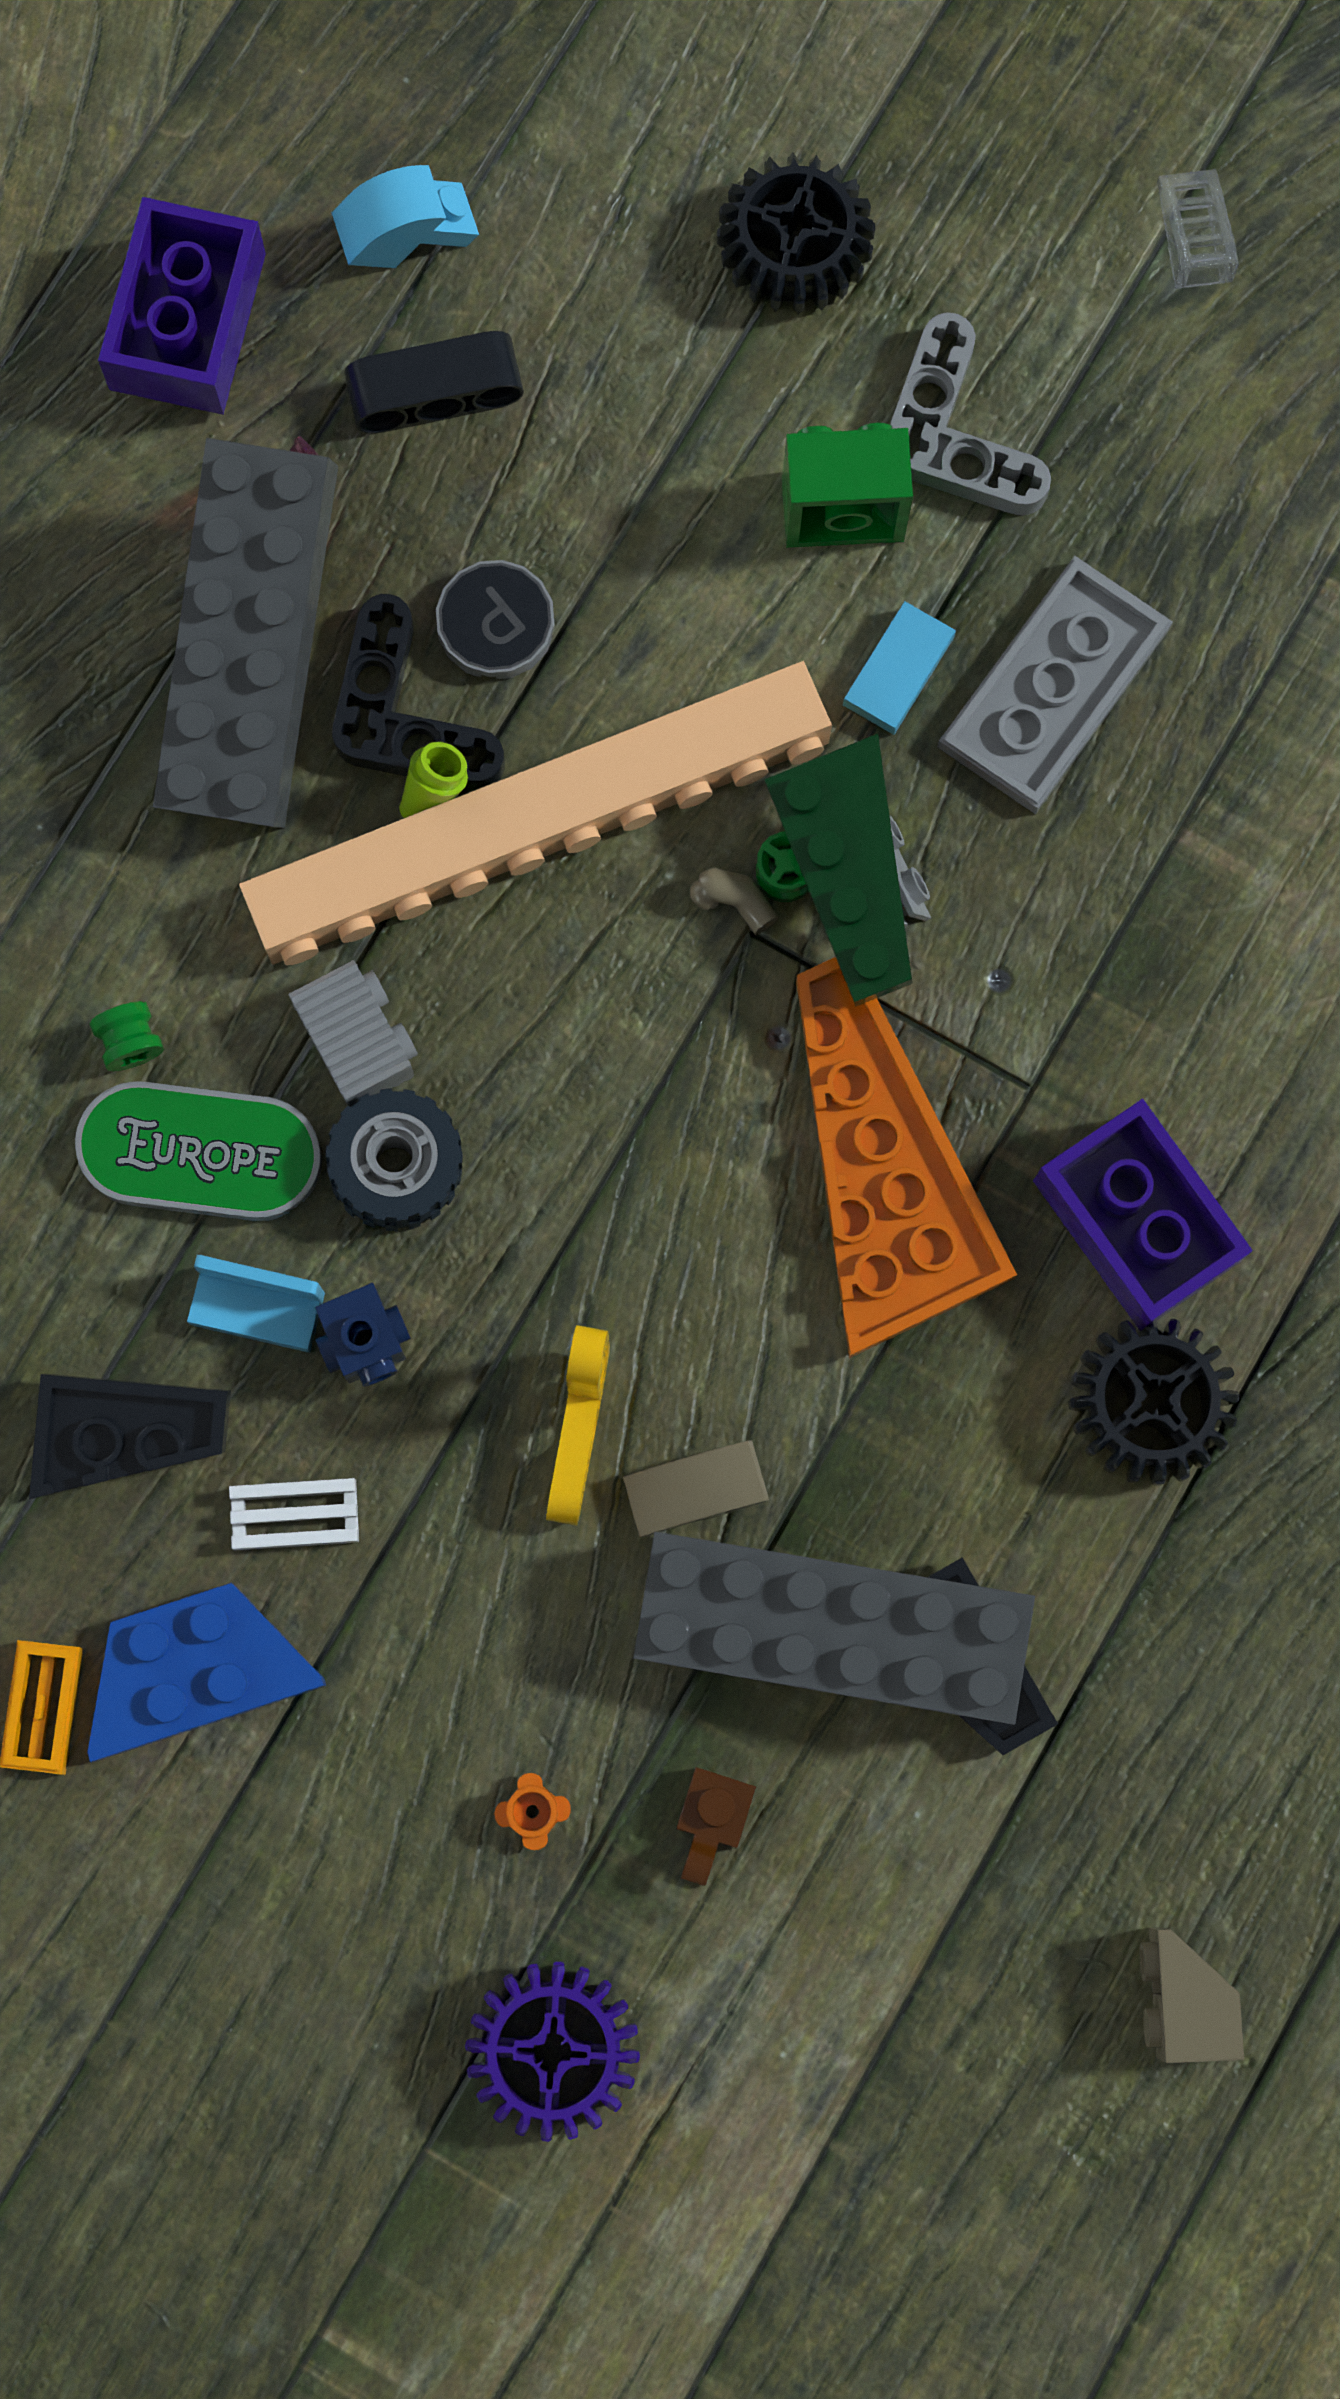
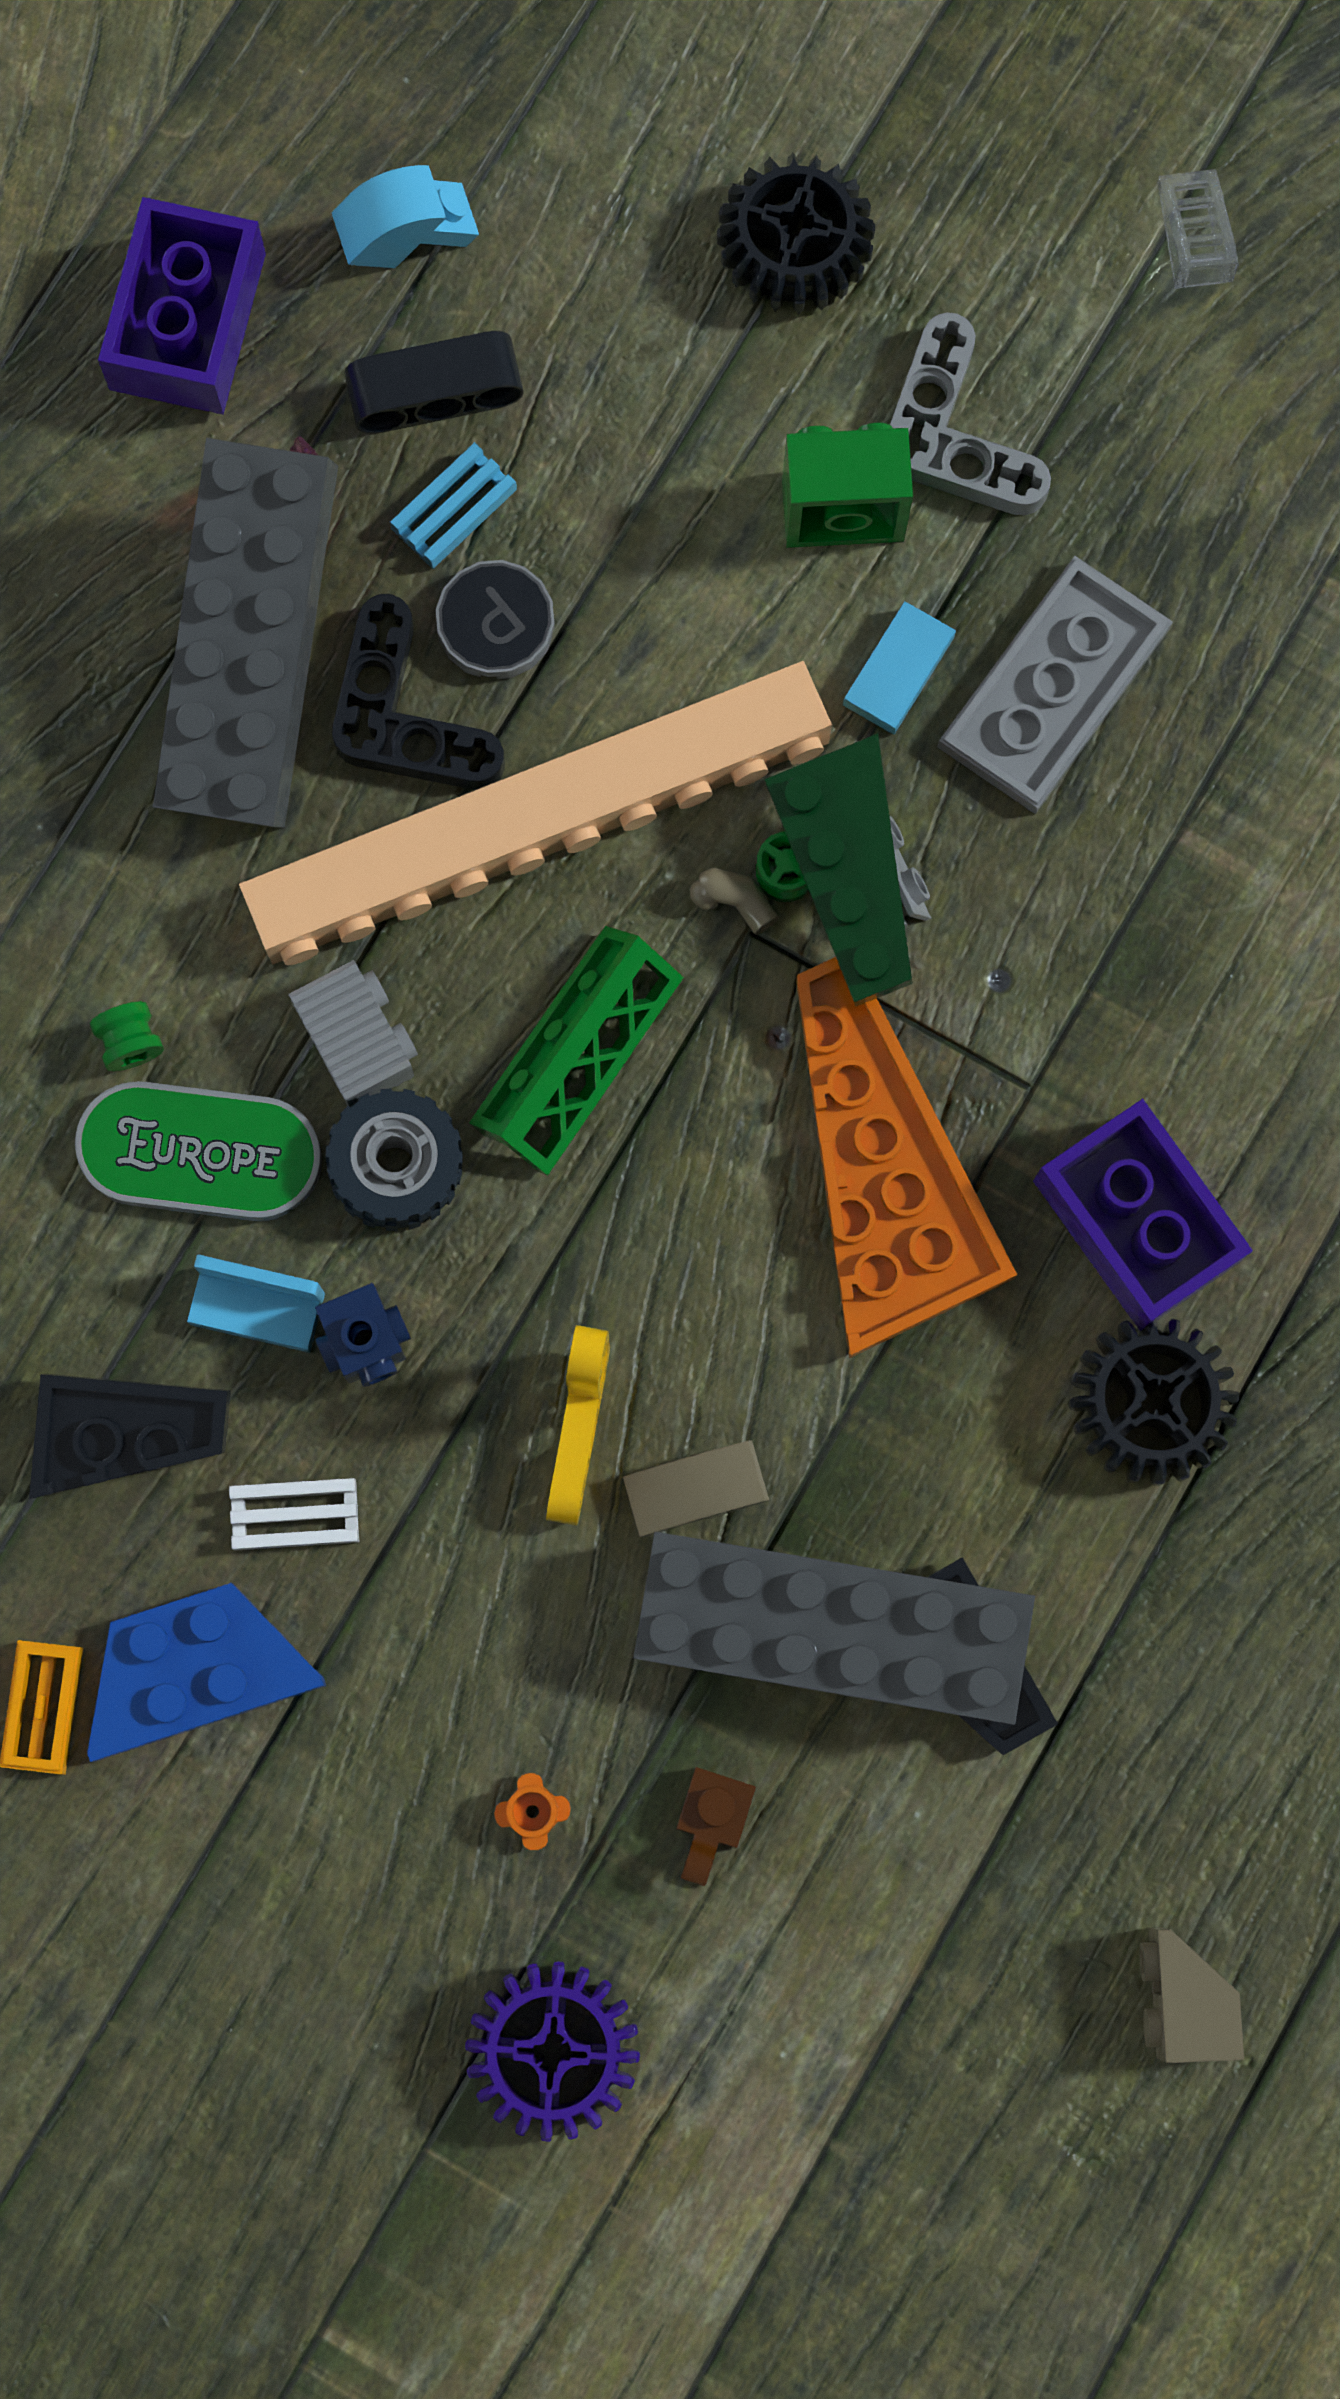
(433, 777): lime cone -> none
(437, 490): none -> medium azure tile
(559, 1042): none -> green fence

